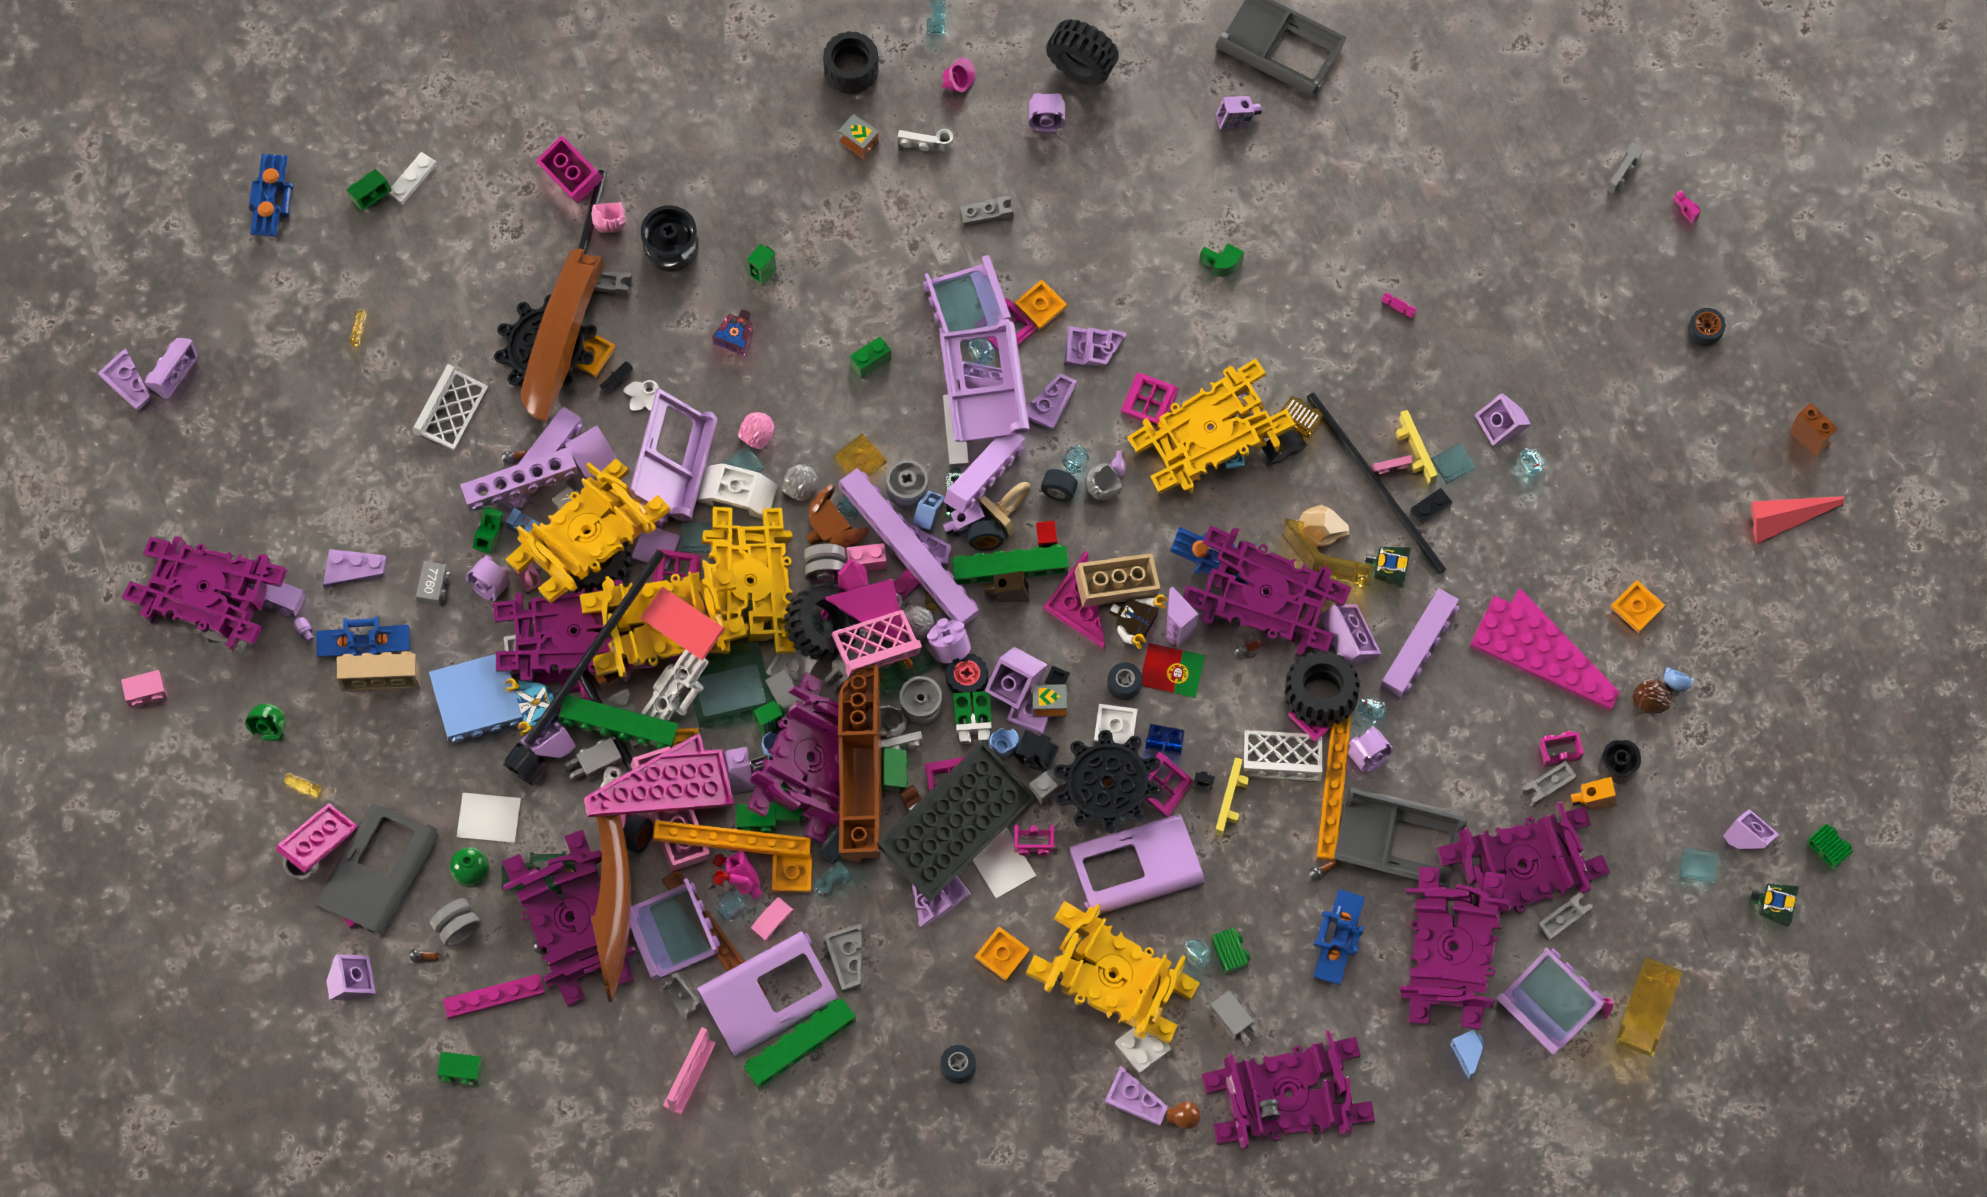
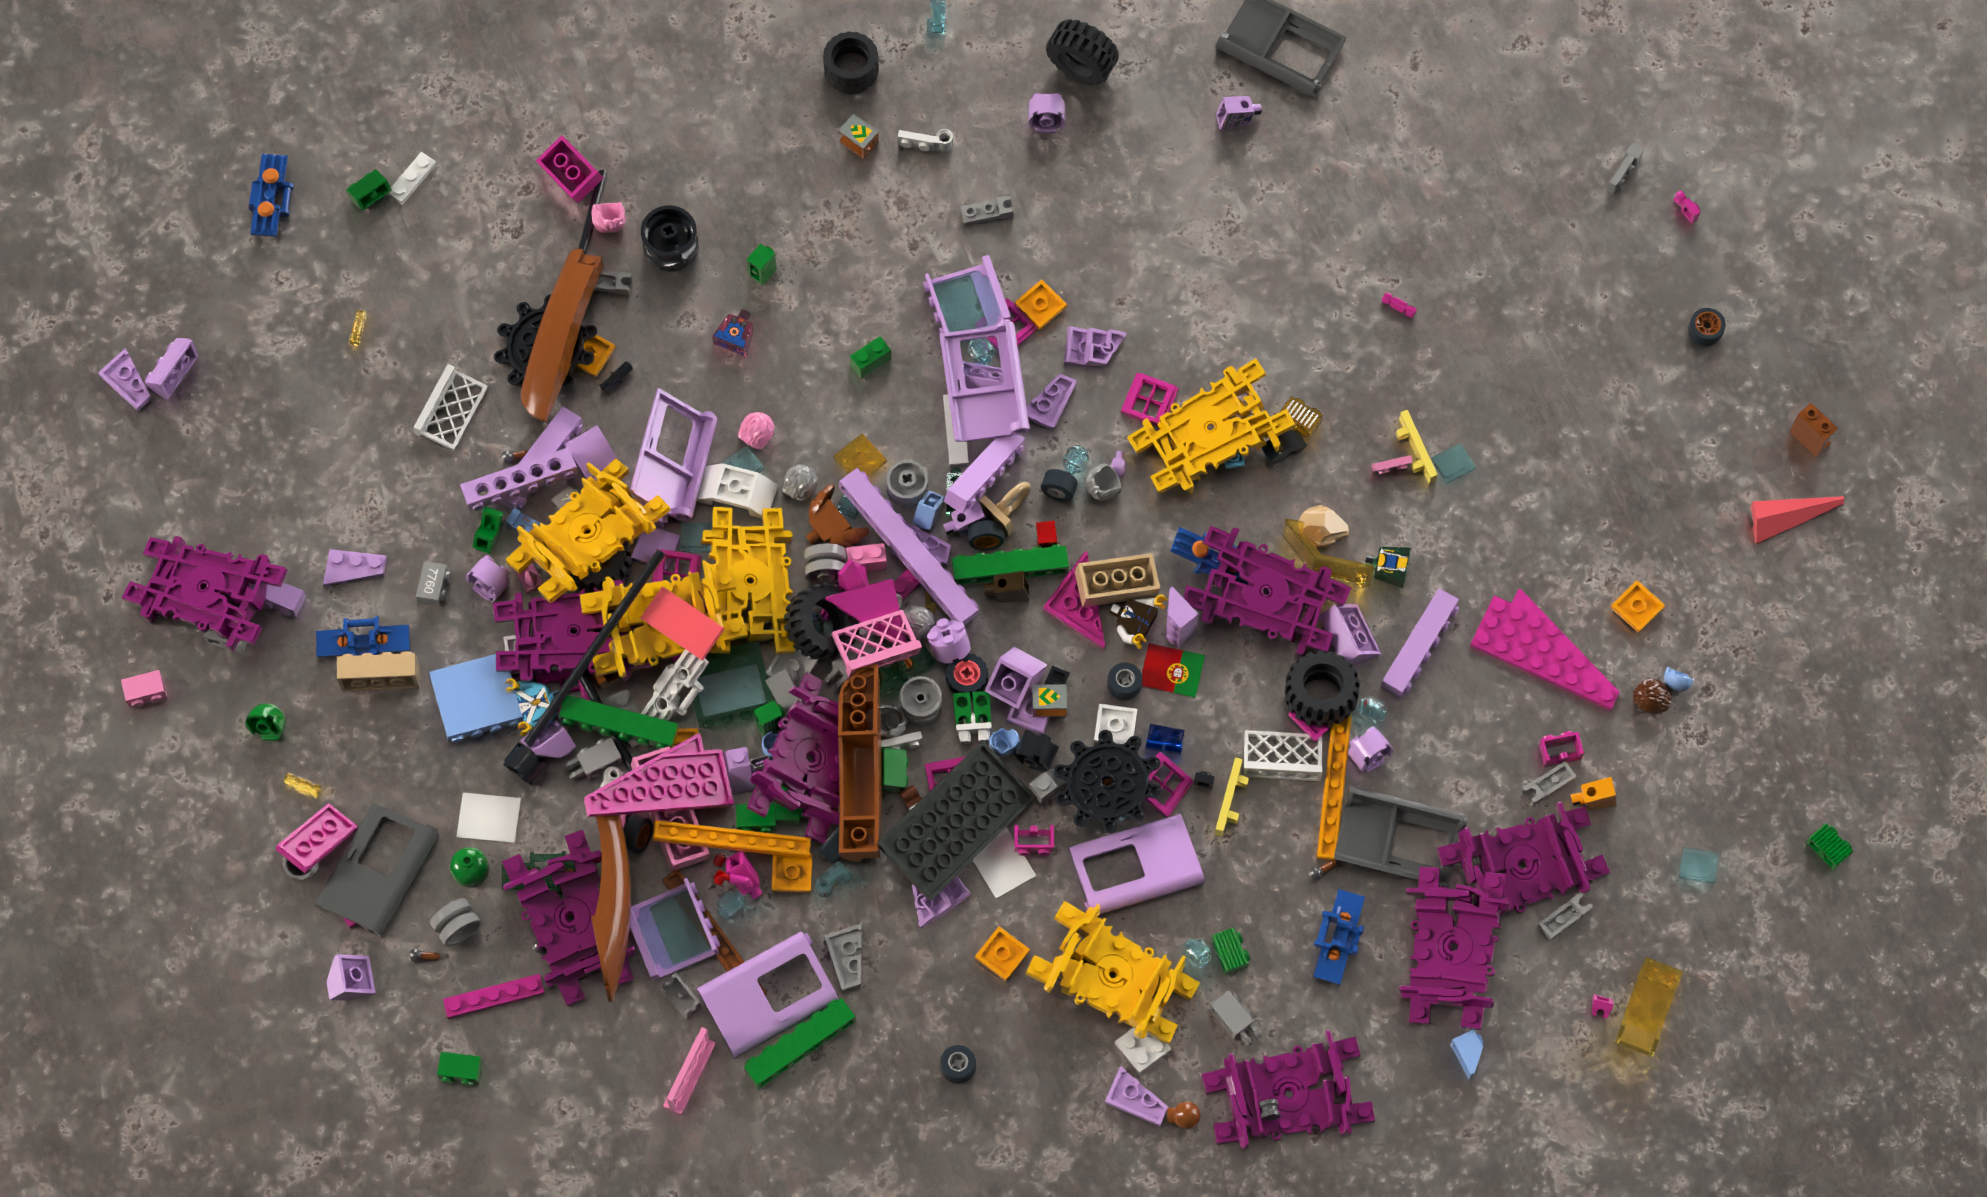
(303, 628): lavender cylinder -> none
(640, 397): white plate -> none
(772, 918): bright pink slope -> none
(959, 75): dark pink piece -> none
(1223, 263): green brick -> none
(1241, 650): piece -> none
(1377, 484): black piece -> none
(1431, 506): black plate -> none
(1502, 419): lavender slope -> none
(1530, 462): clear light blue head -> none
(1551, 1000): clear light blue panel -> none
(1613, 753): black brick -> none
(1750, 832): lavender slope -> none
(1776, 902): torso -> none

